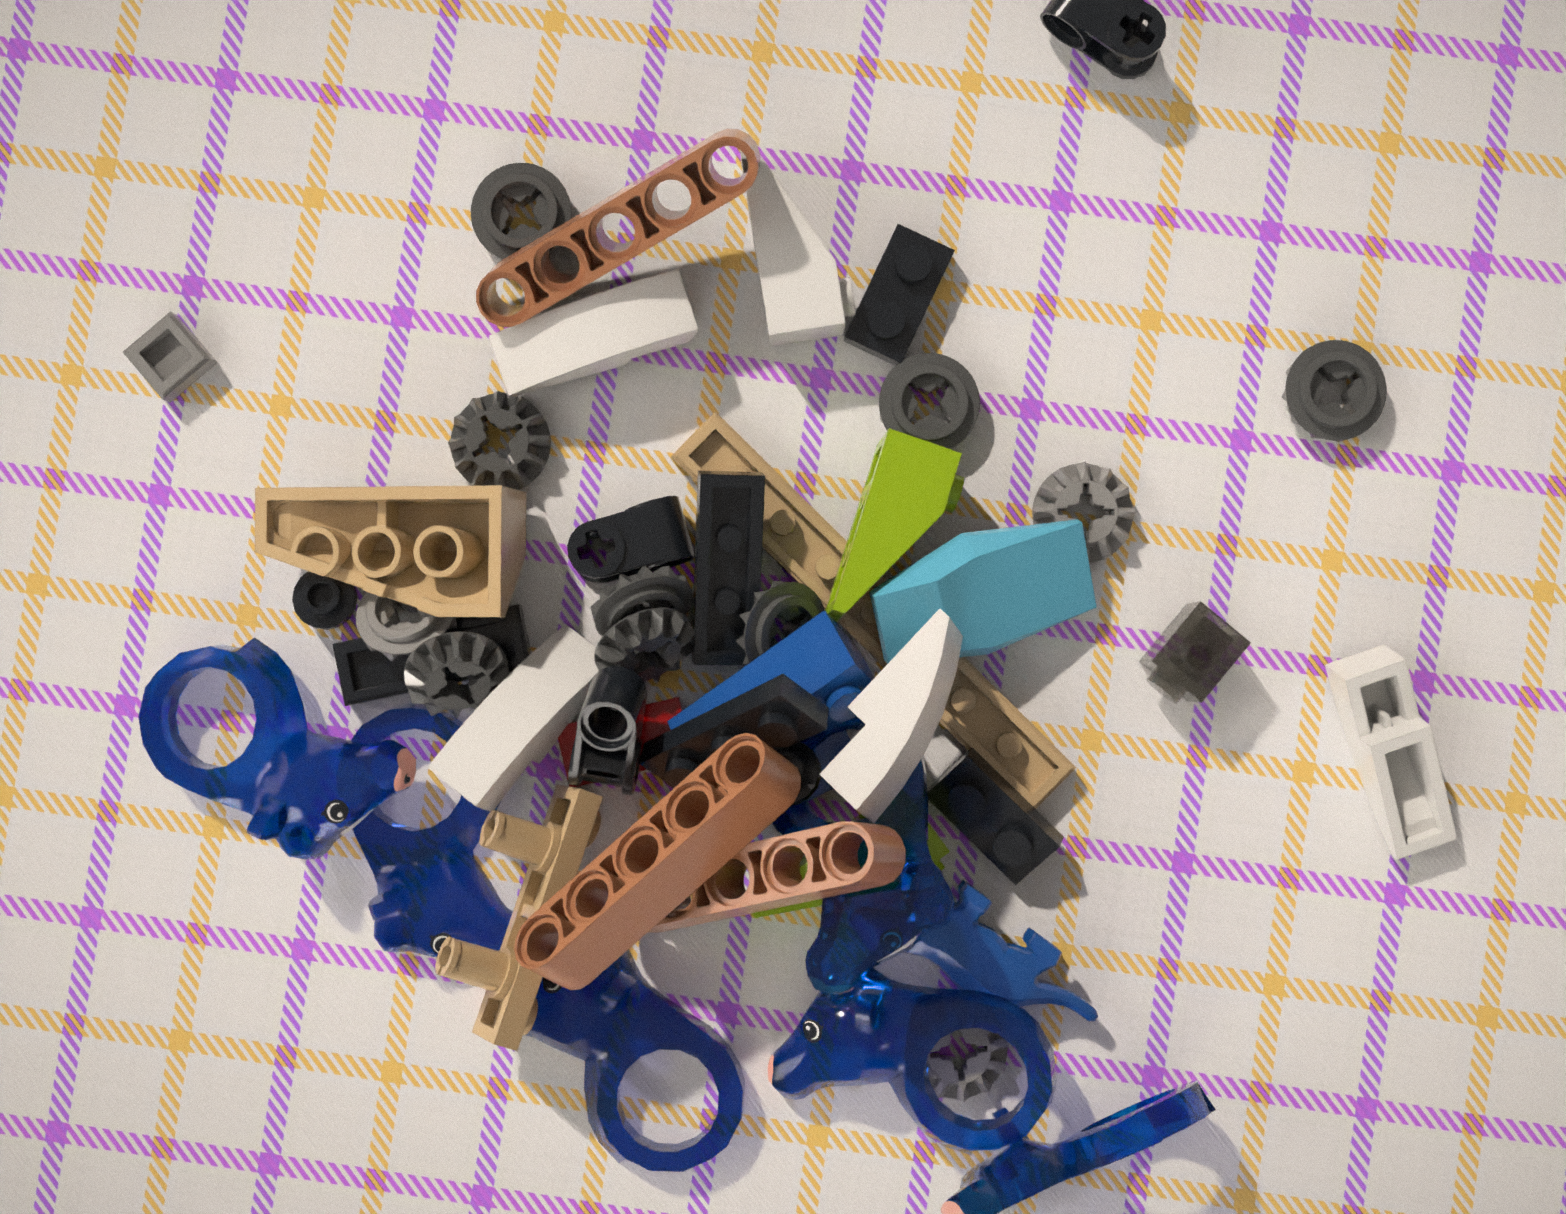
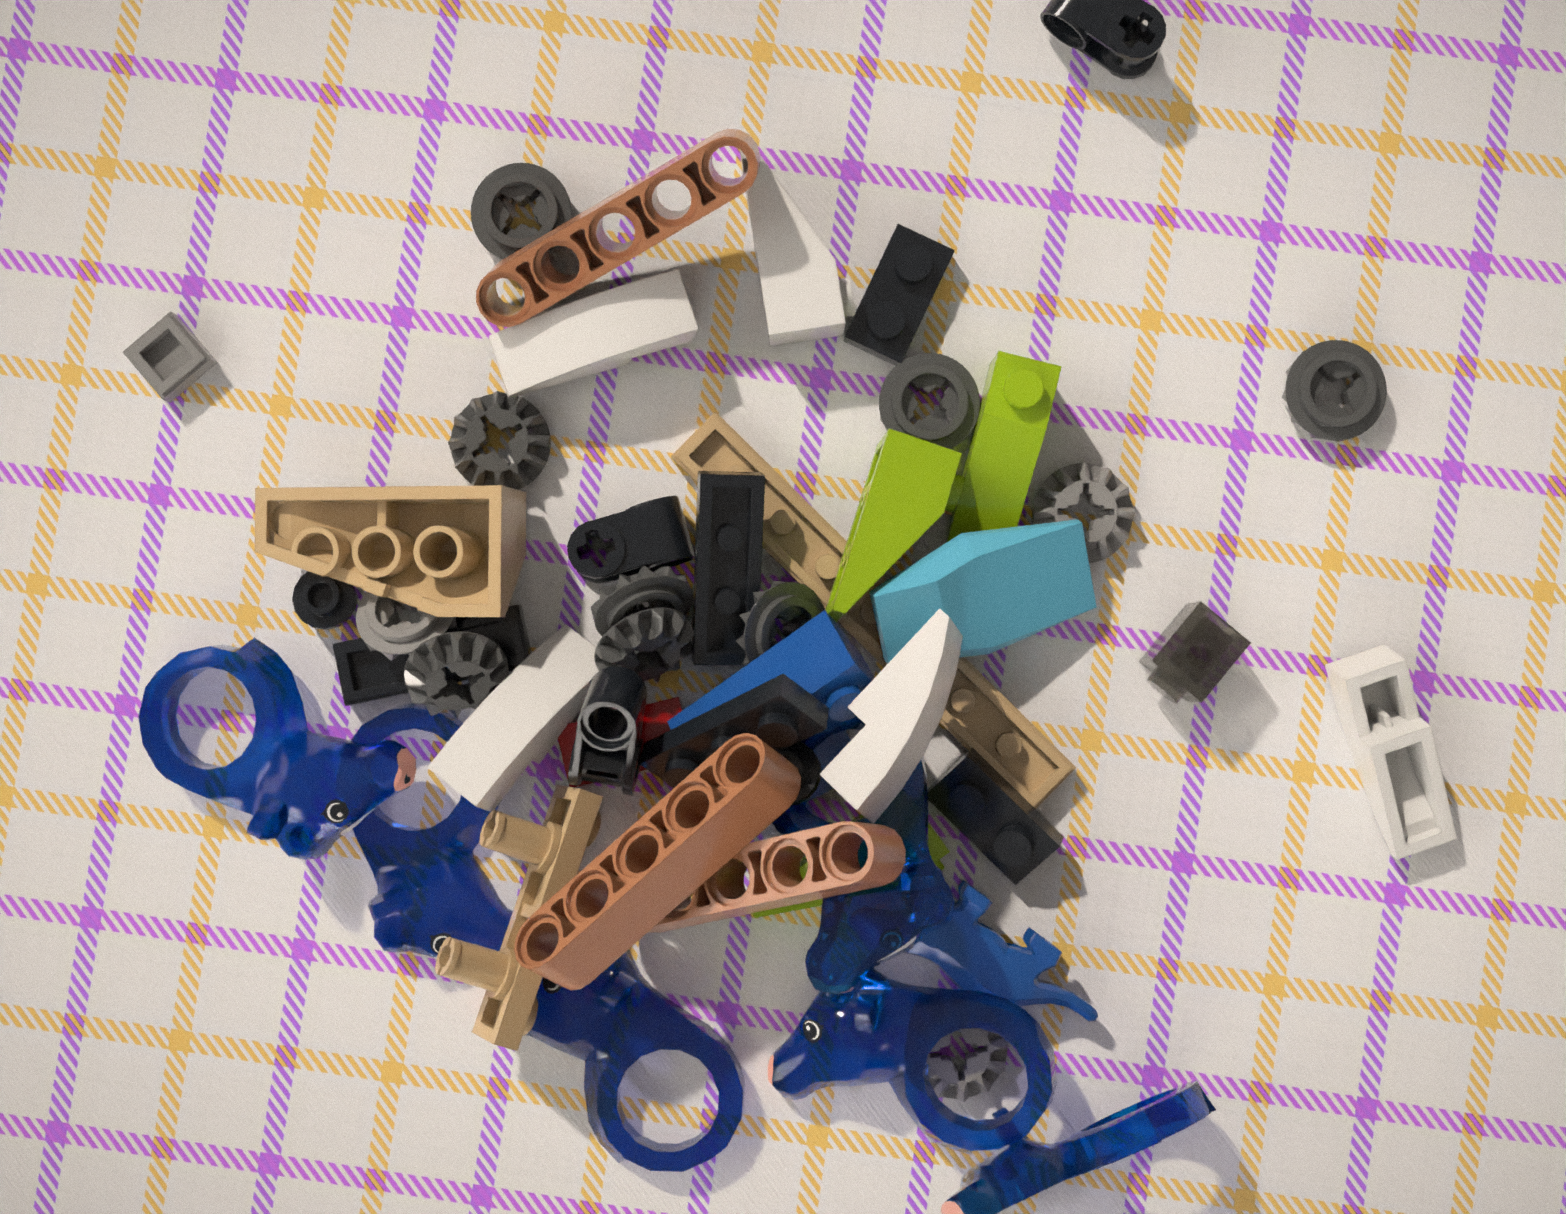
(1005, 443): none -> lime slope

